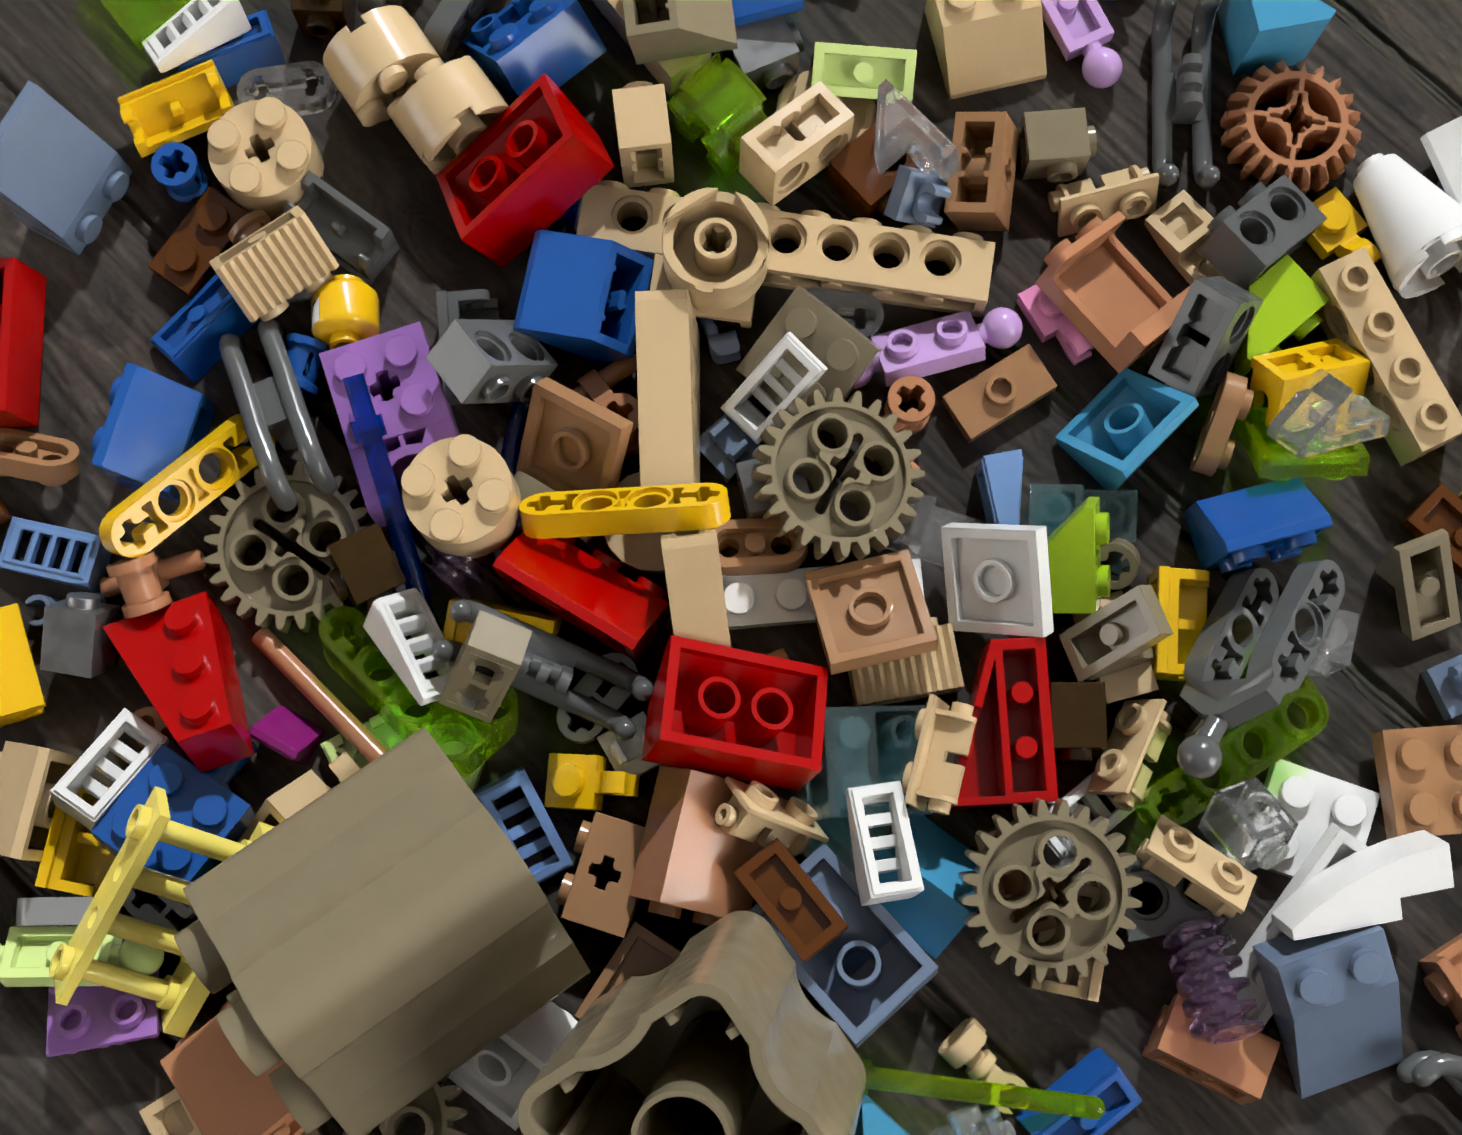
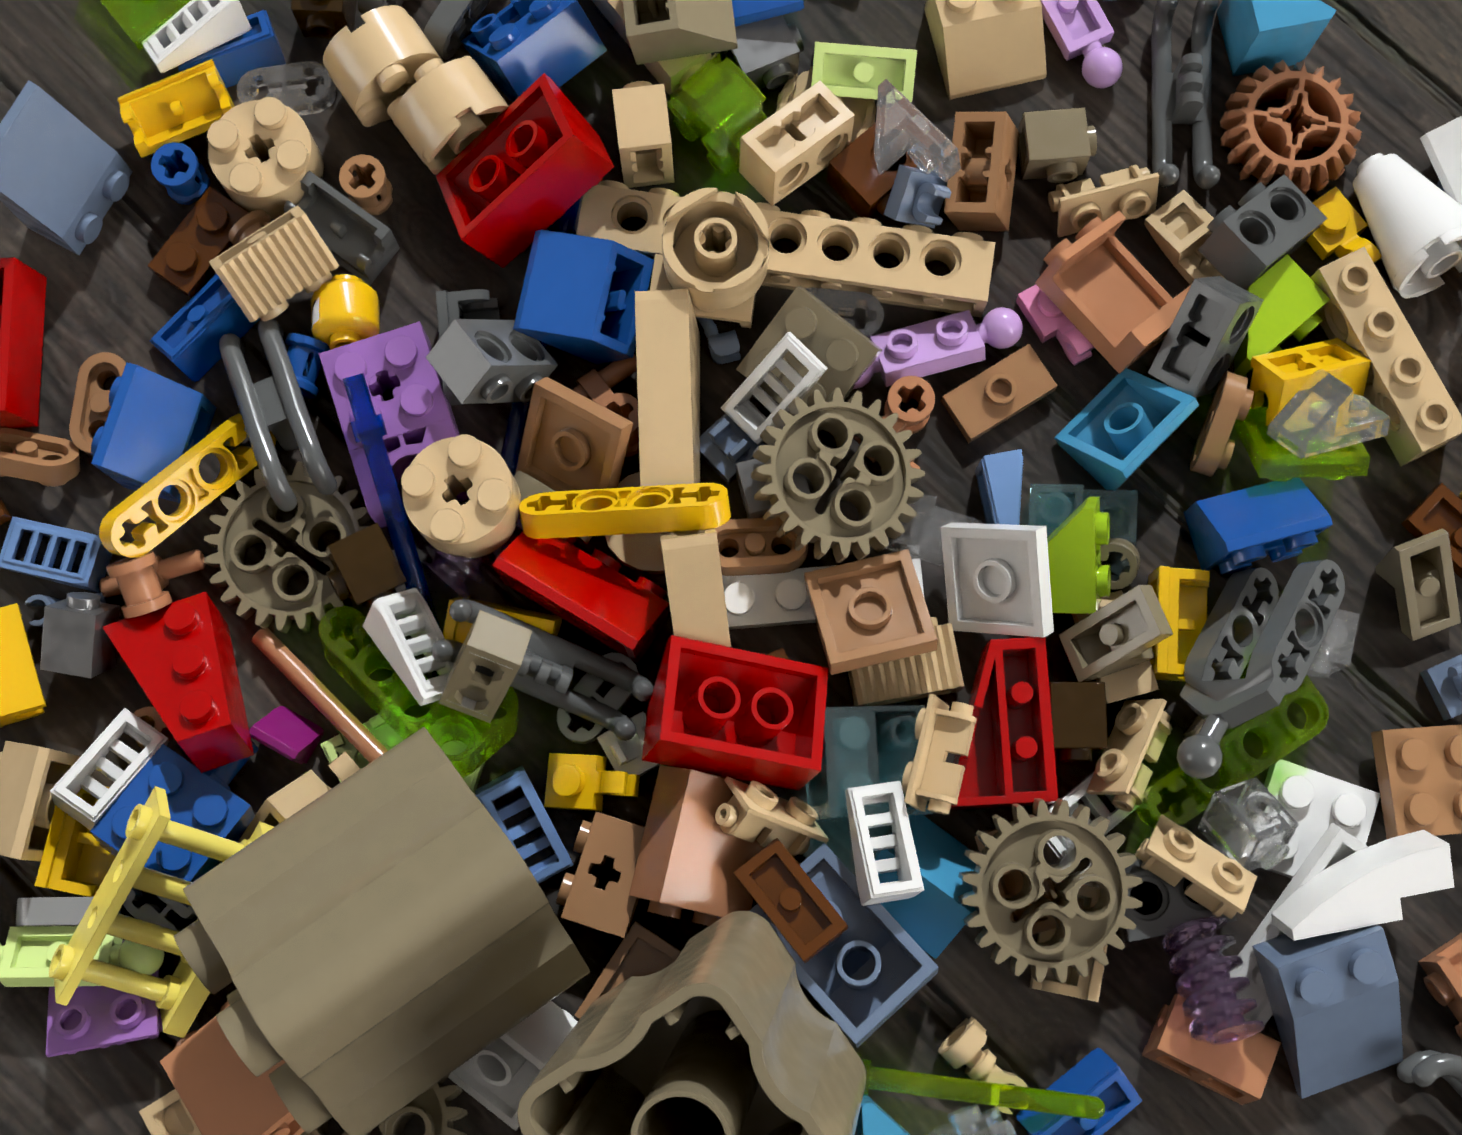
(90, 399): none -> medium nougat plate
(372, 173): none -> medium nougat bush

